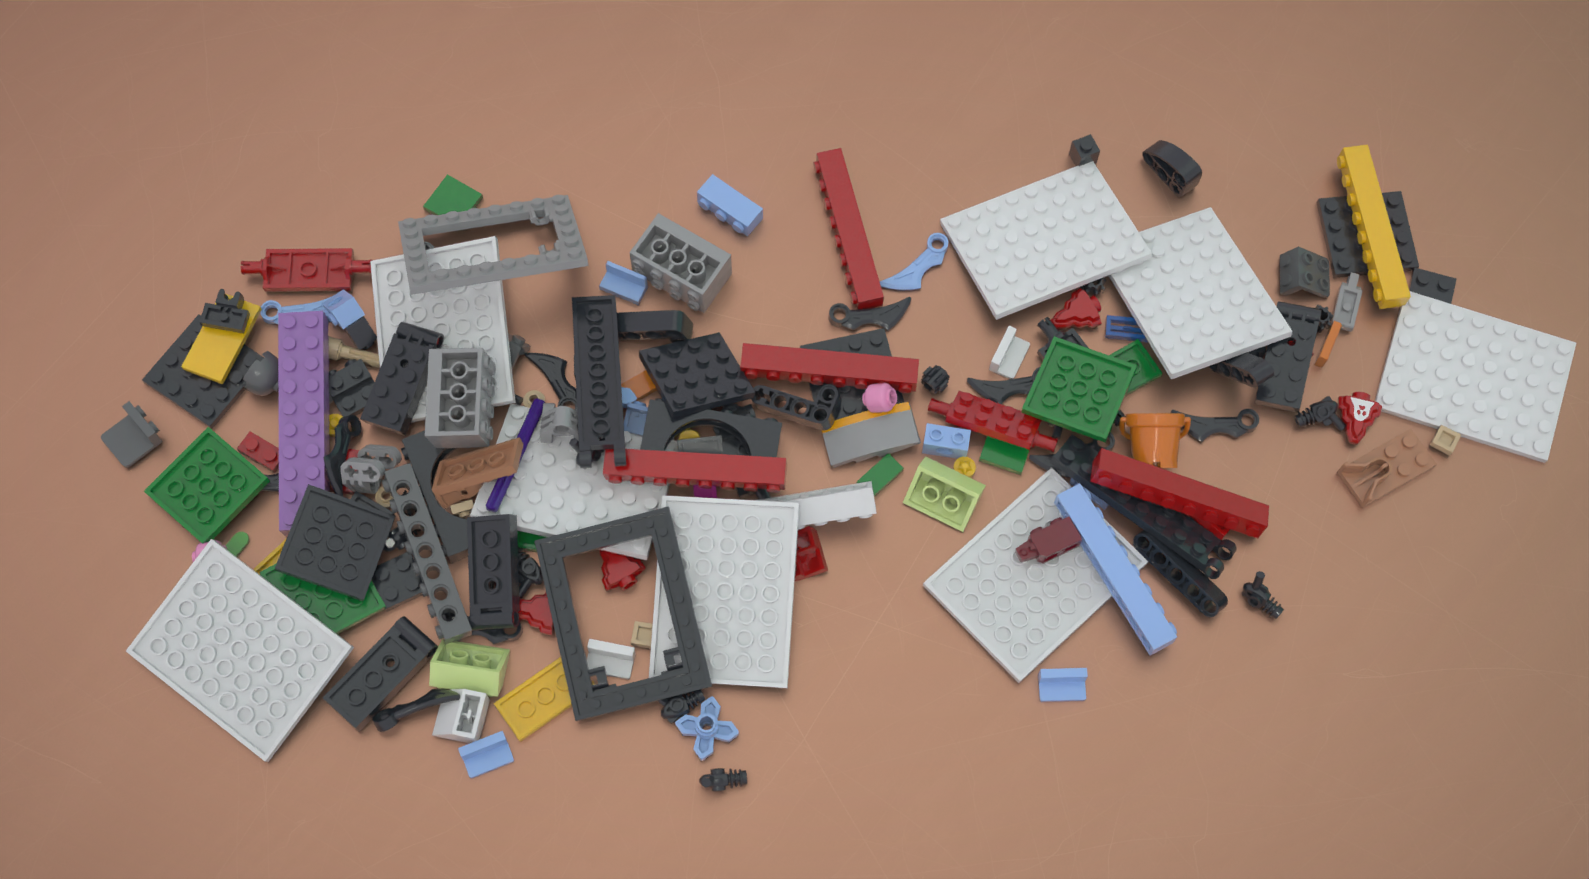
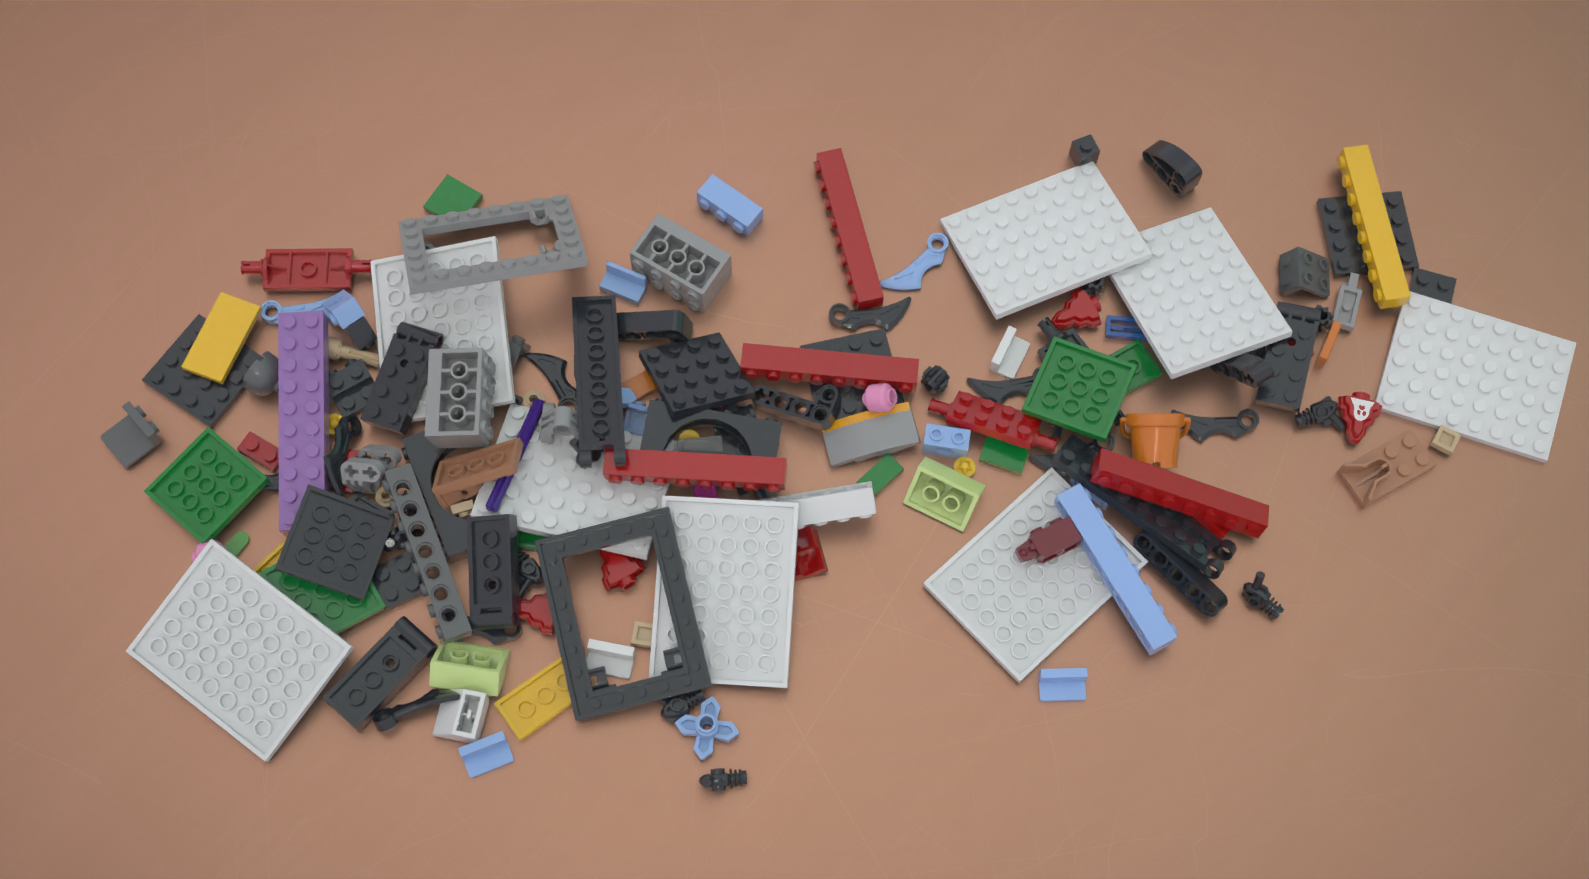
(226, 313): black plate -> none

